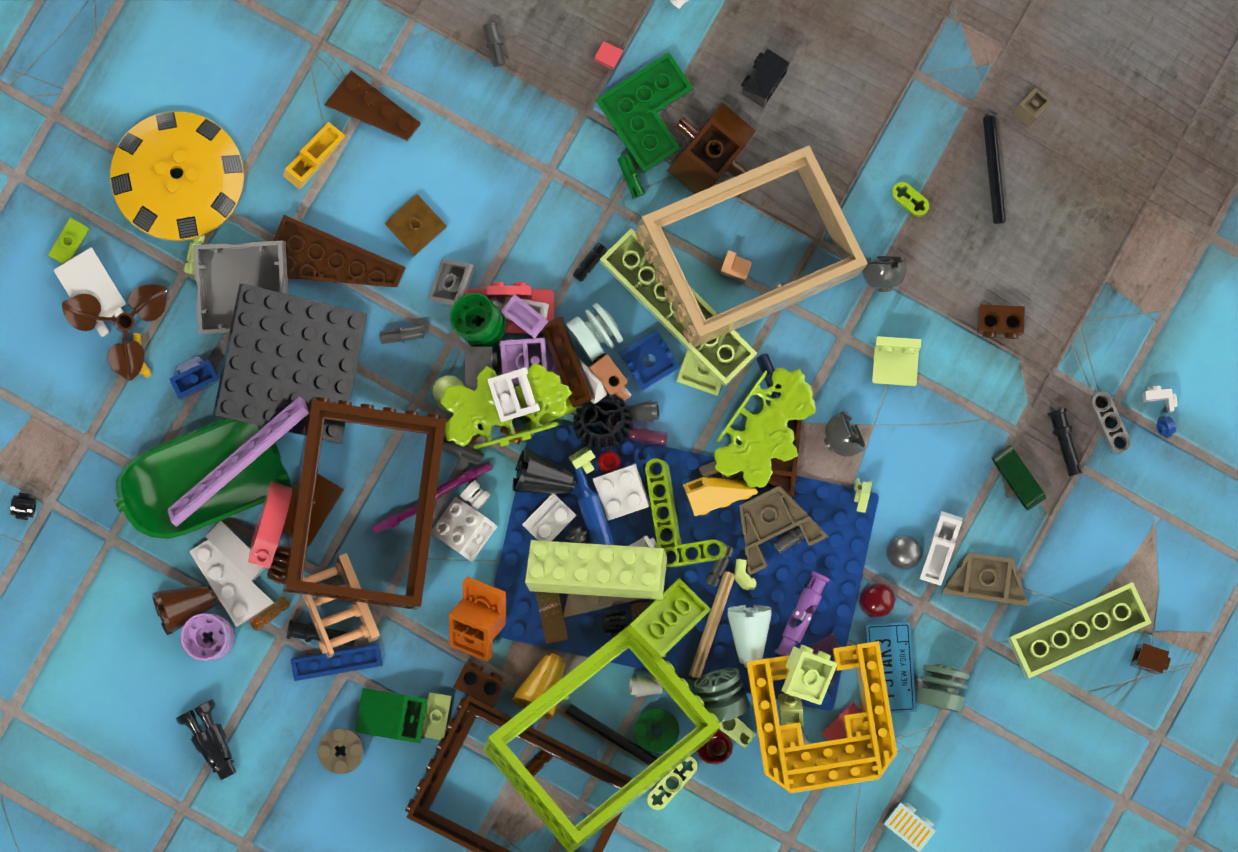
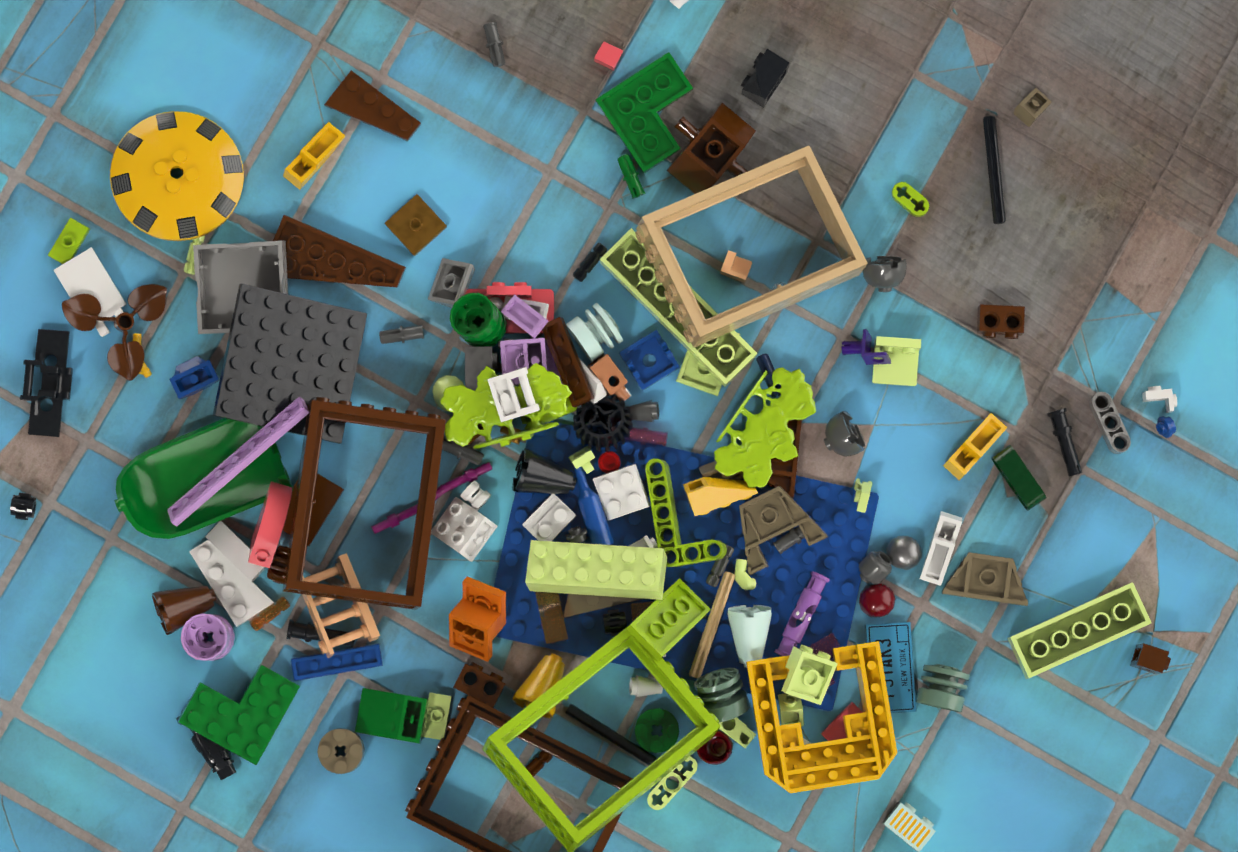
(55, 382): none -> black piece
(242, 726): none -> green plate
(864, 348): none -> dark purple bracket
(875, 567): none -> dark grey head
(975, 446): none -> yellow slope

